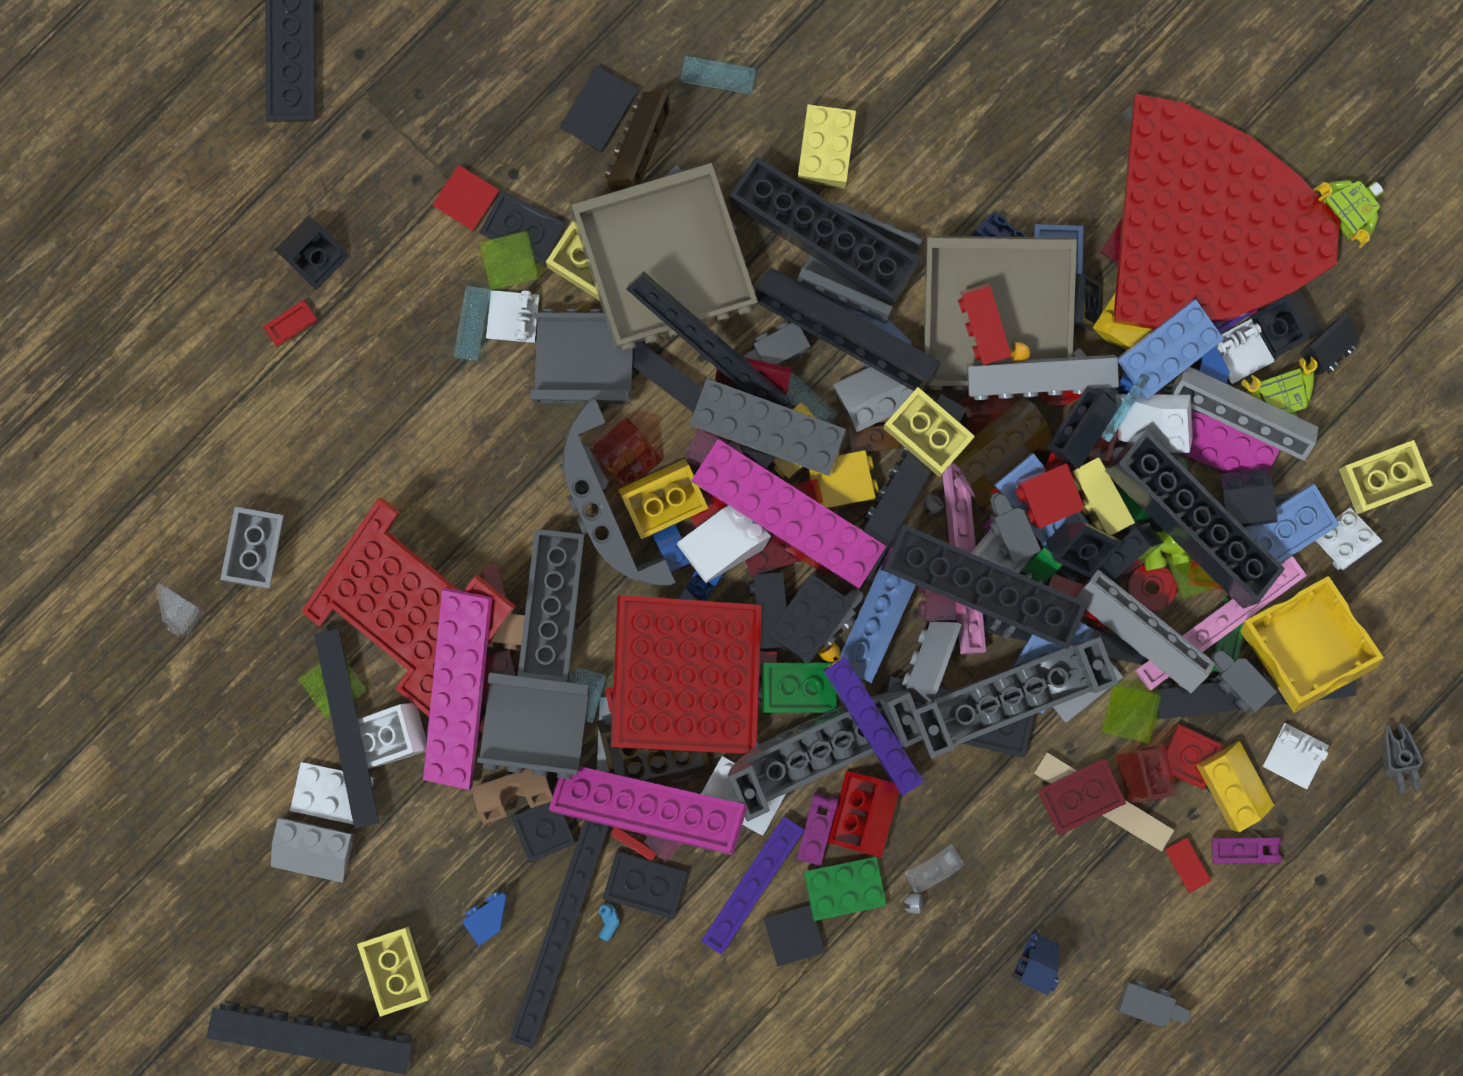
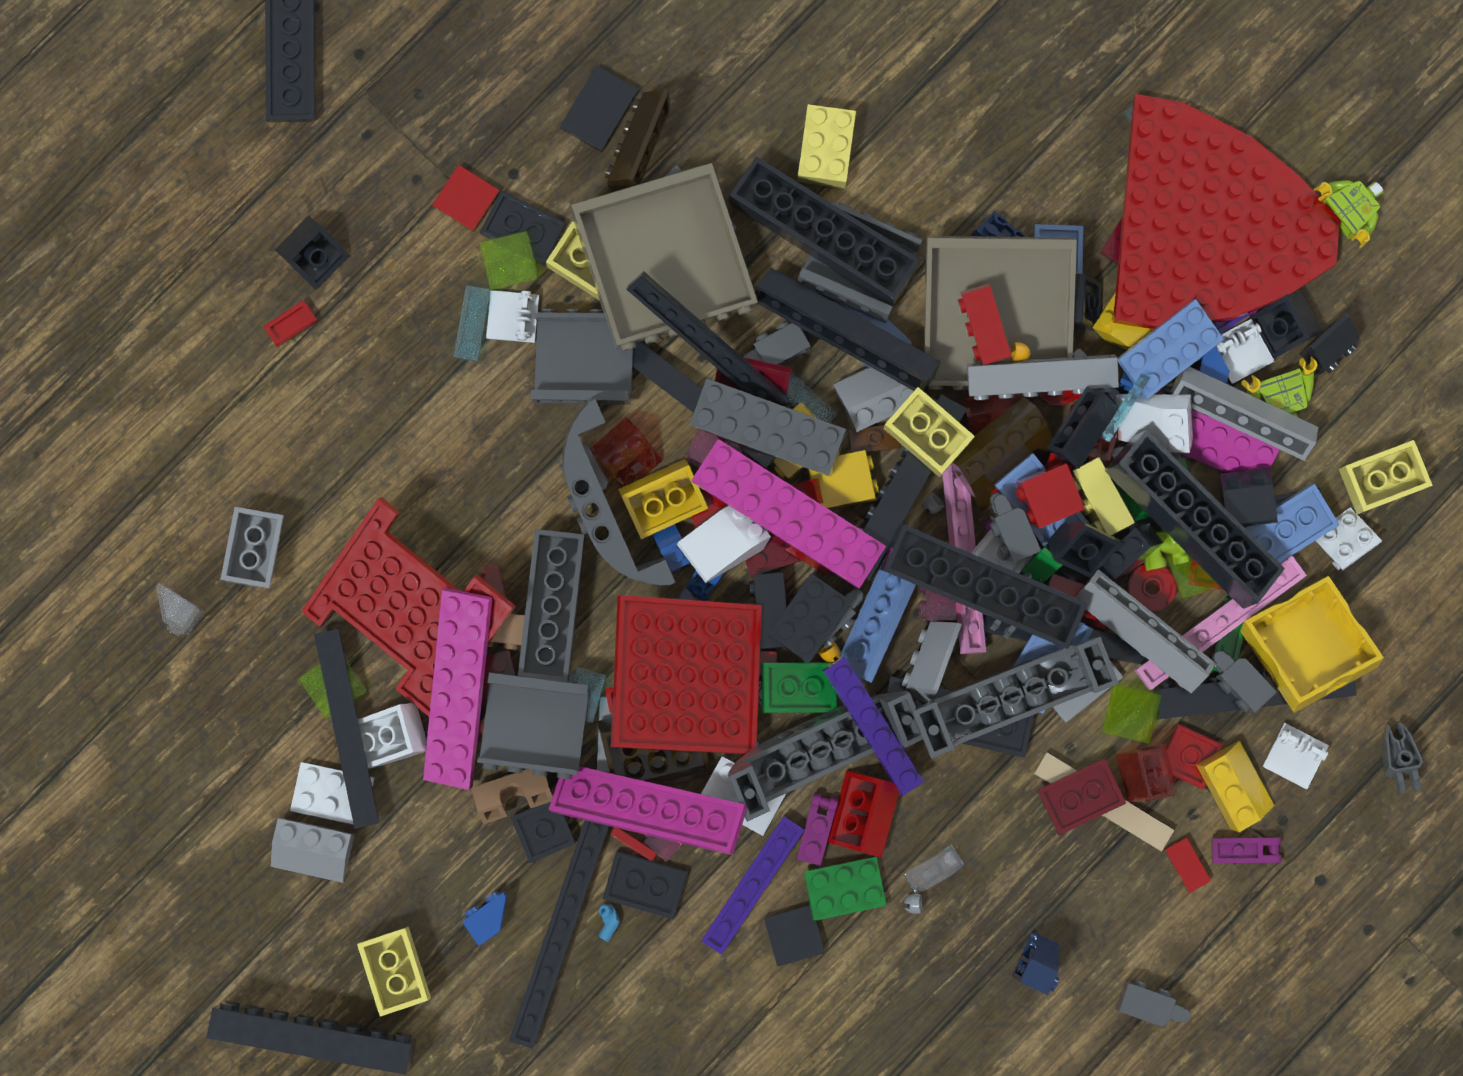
(718, 75): clear light blue plate -> none

